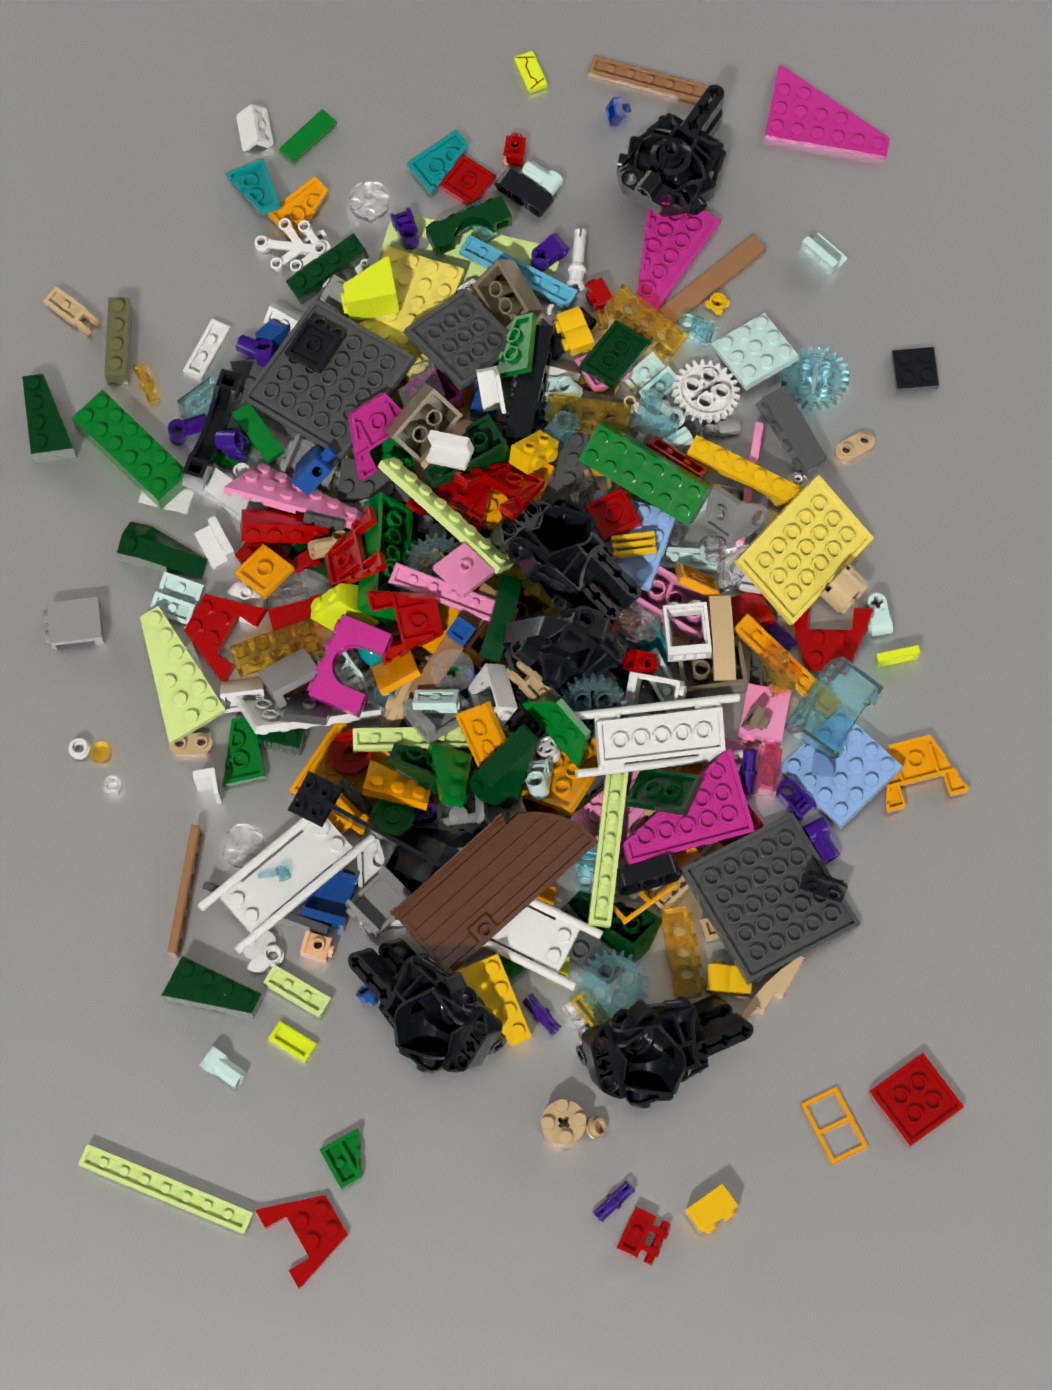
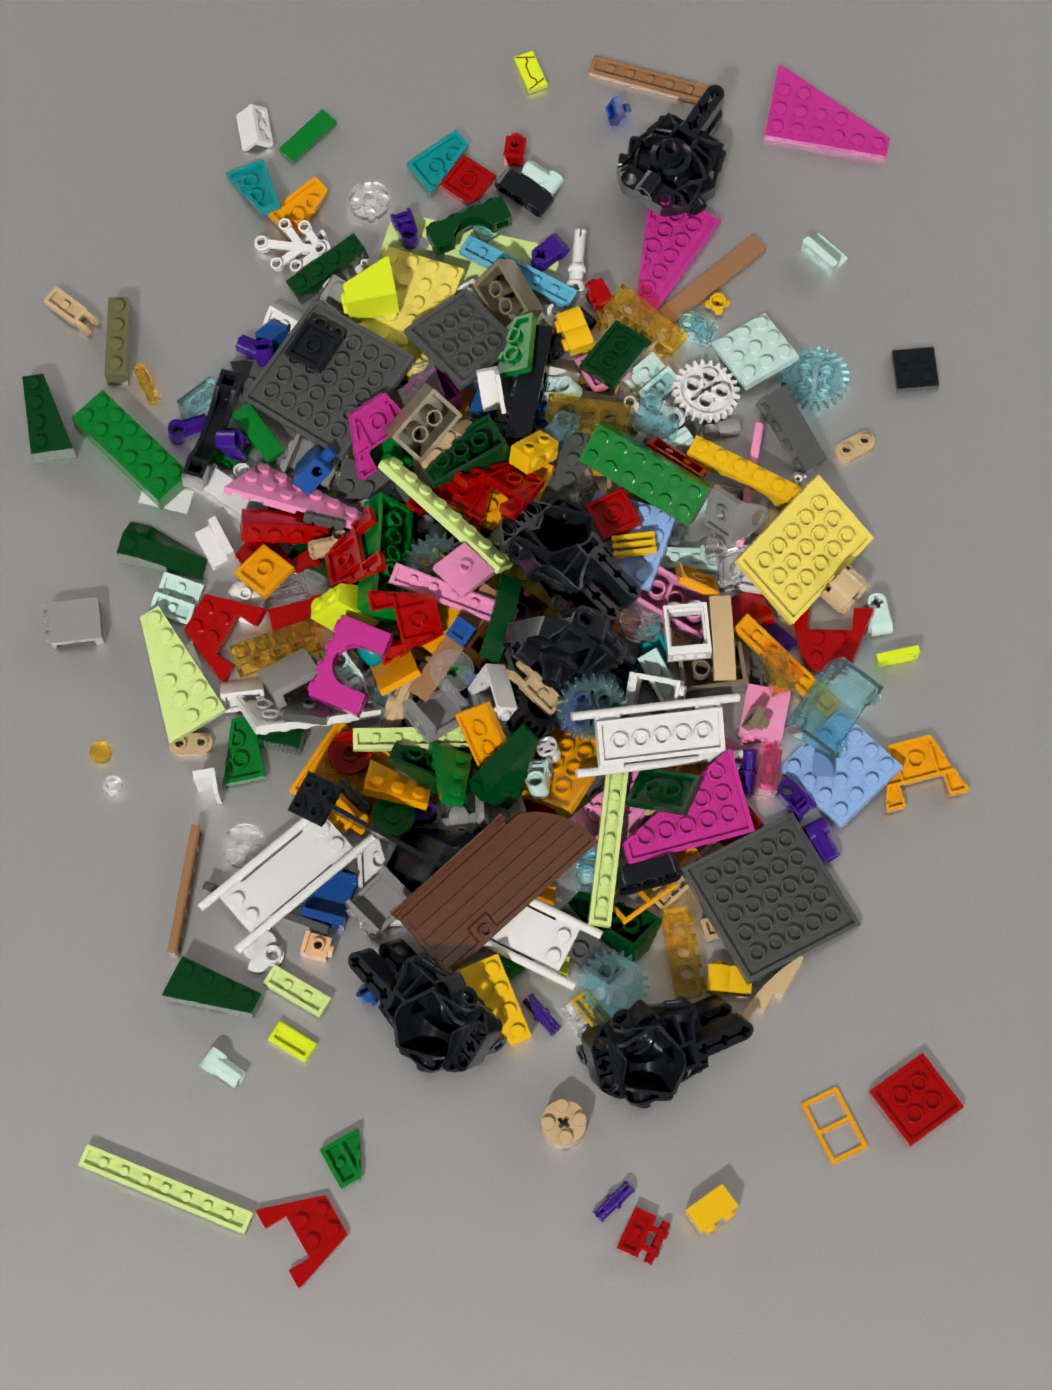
(76, 743): white plate -> none
(207, 349): white tile -> none
(281, 871): clear light blue hand -> none
(437, 701): light aqua panel -> none
(449, 450): white panel -> none
(561, 725): green wing -> none
(596, 1127): tan plate -> none
(640, 661): red brick -> none
(828, 888): black hinge -> none

